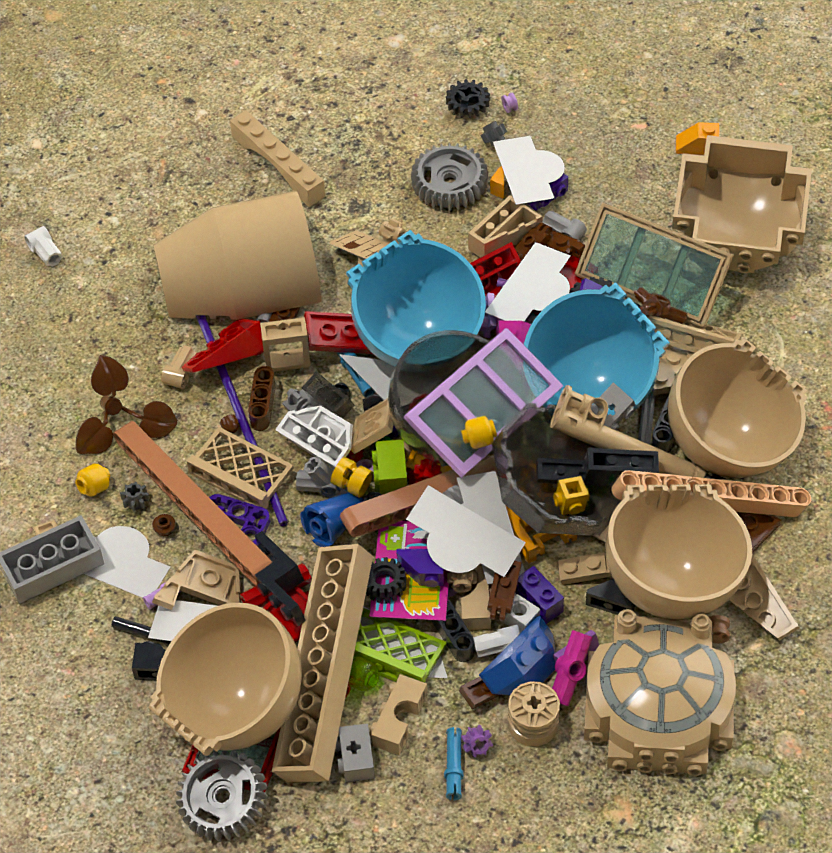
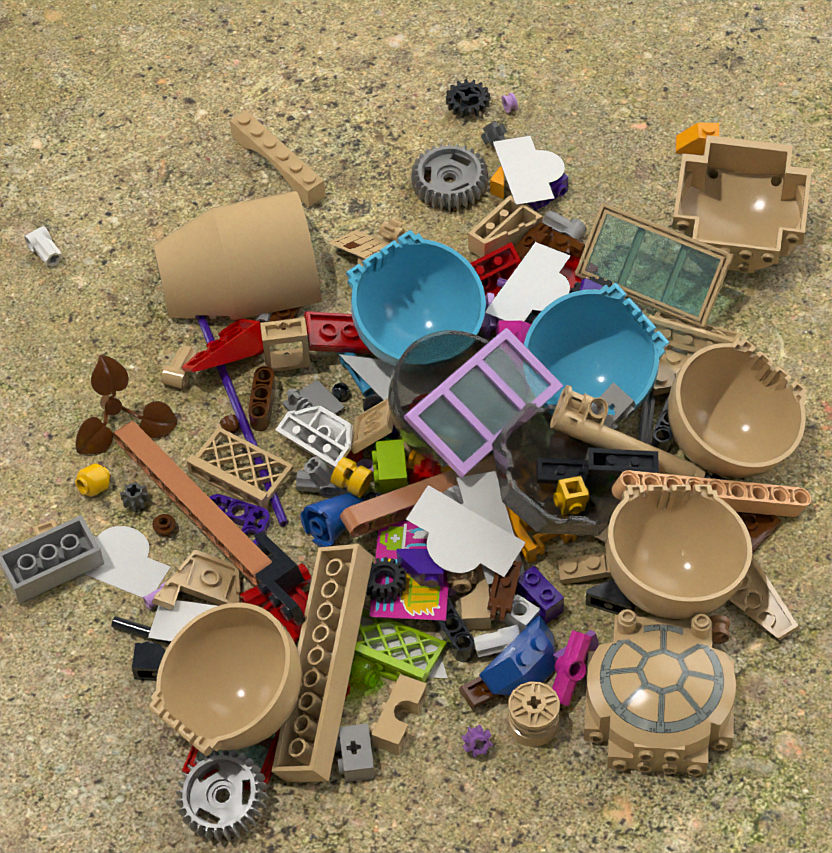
(327, 395): clear smoke brick -> none
(453, 773): dark azure pin -> none
(479, 432): yellow head -> none
(658, 306): reddish brown bush -> none

